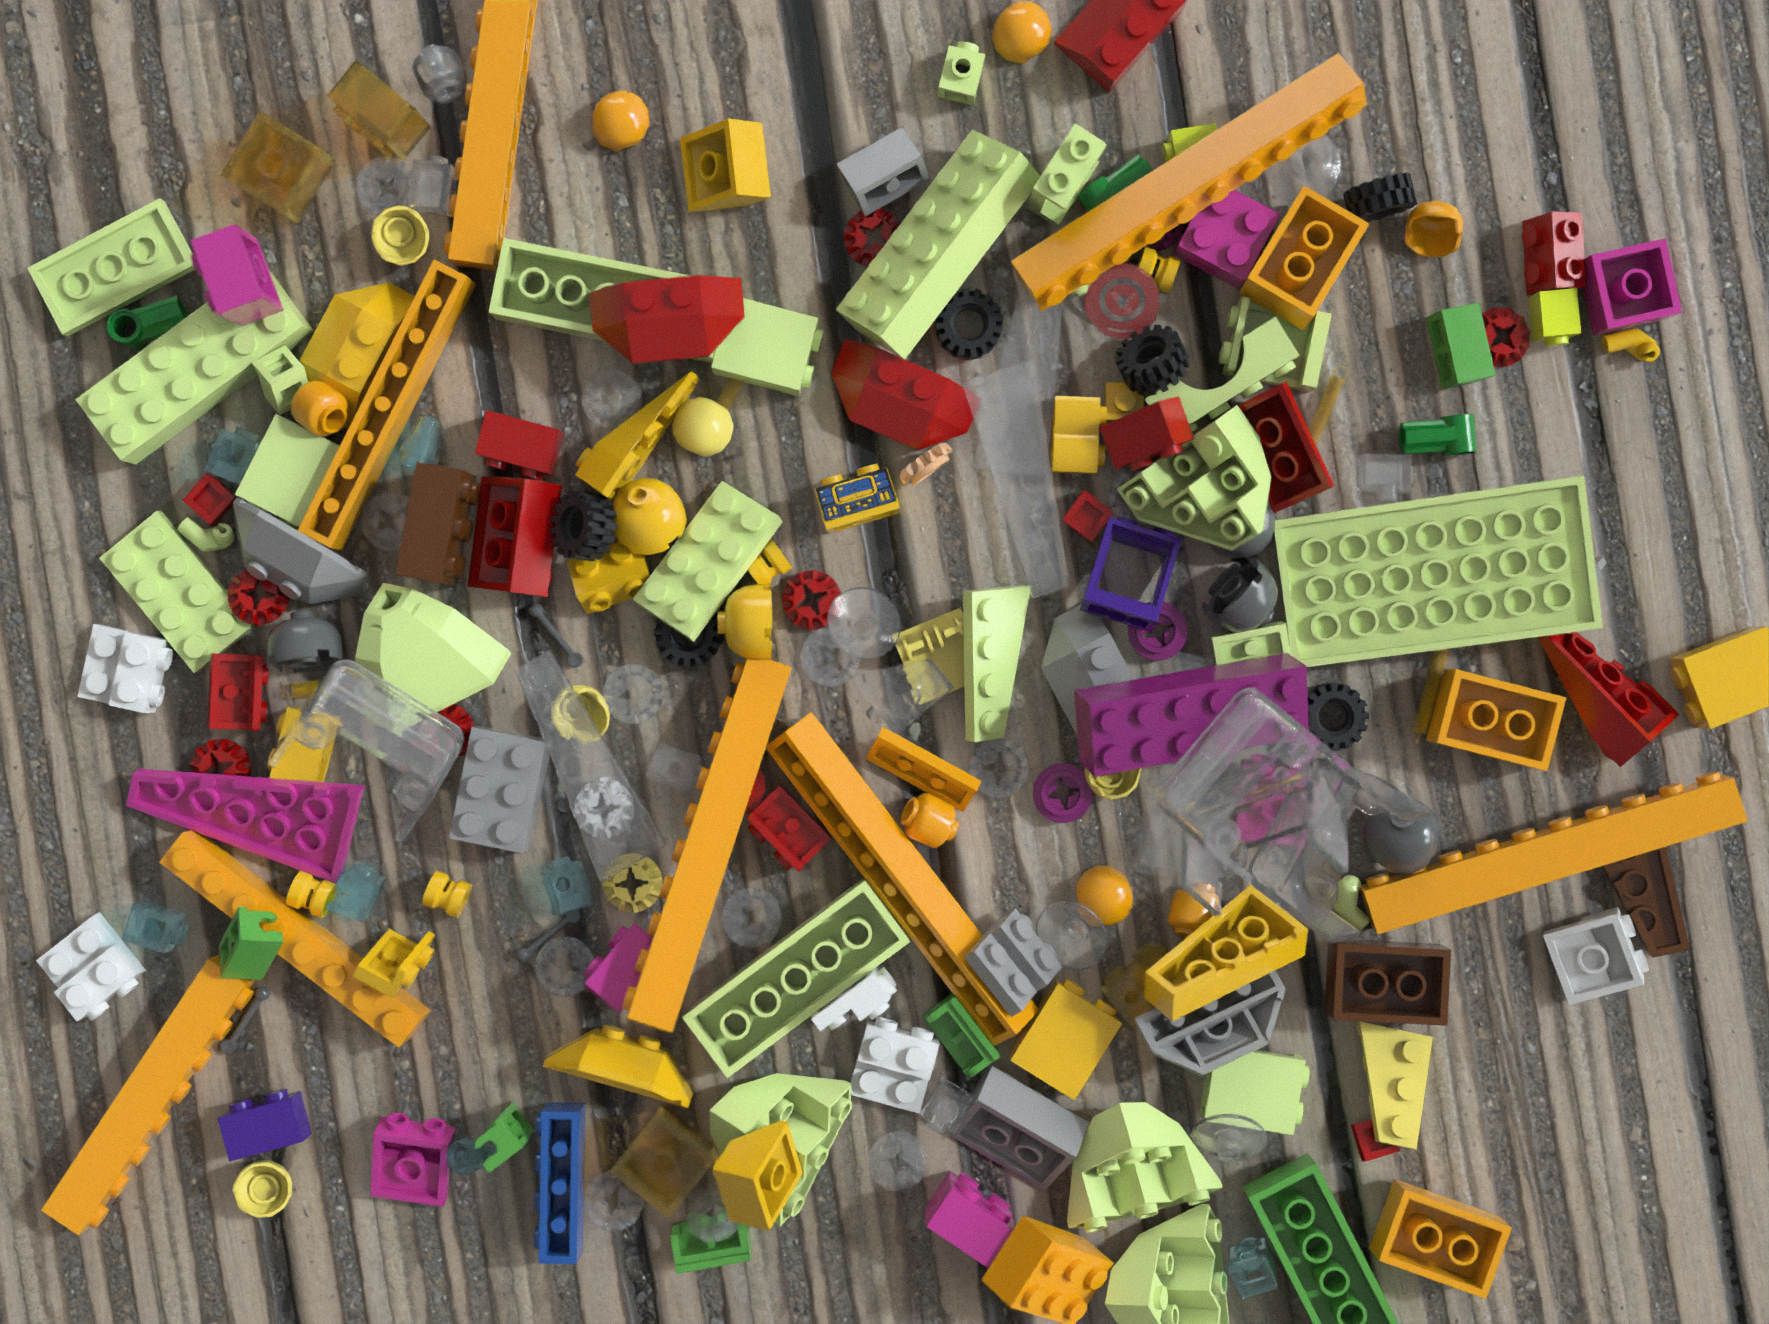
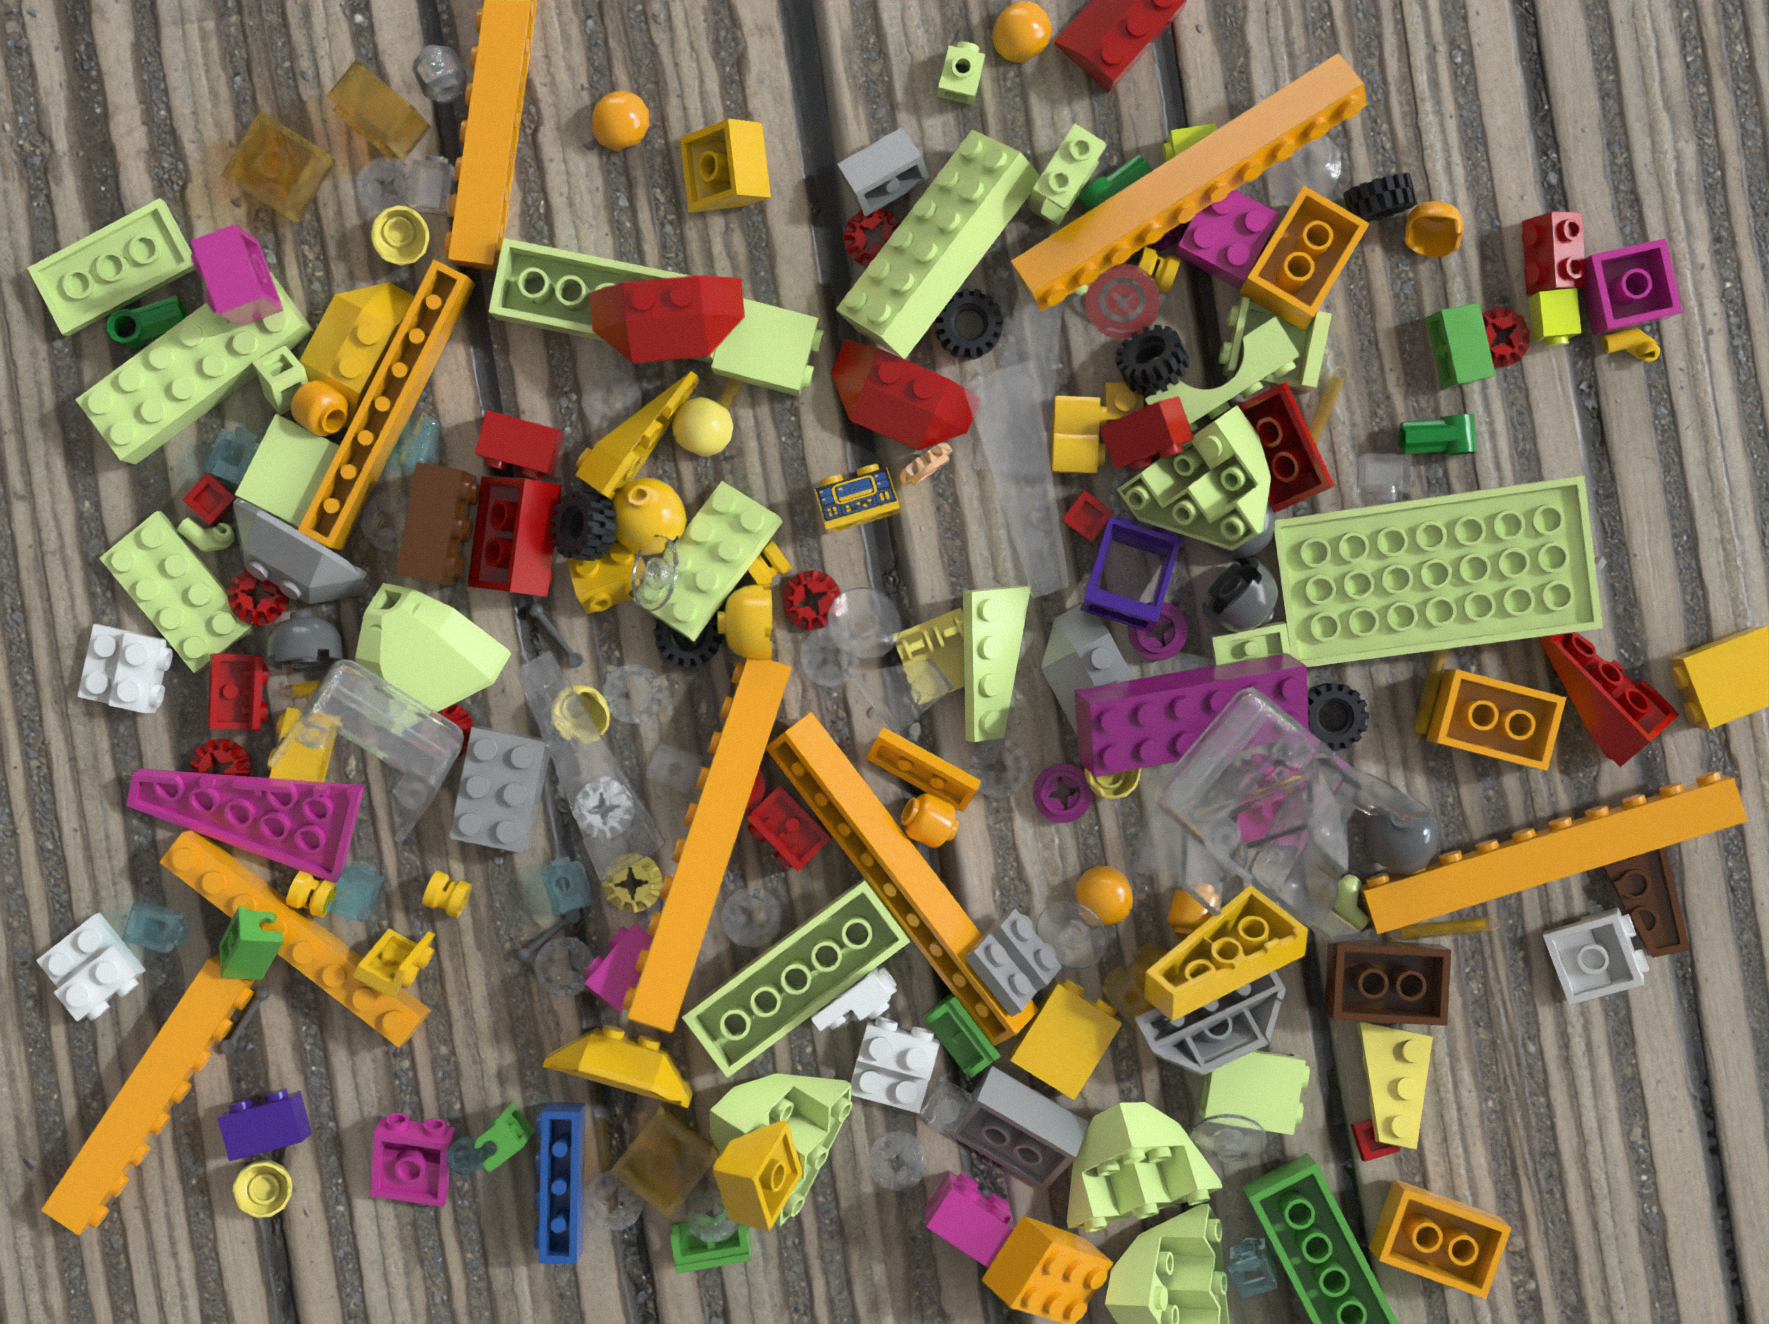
(655, 573): none -> clear dish
(1447, 928): none -> yellow piece

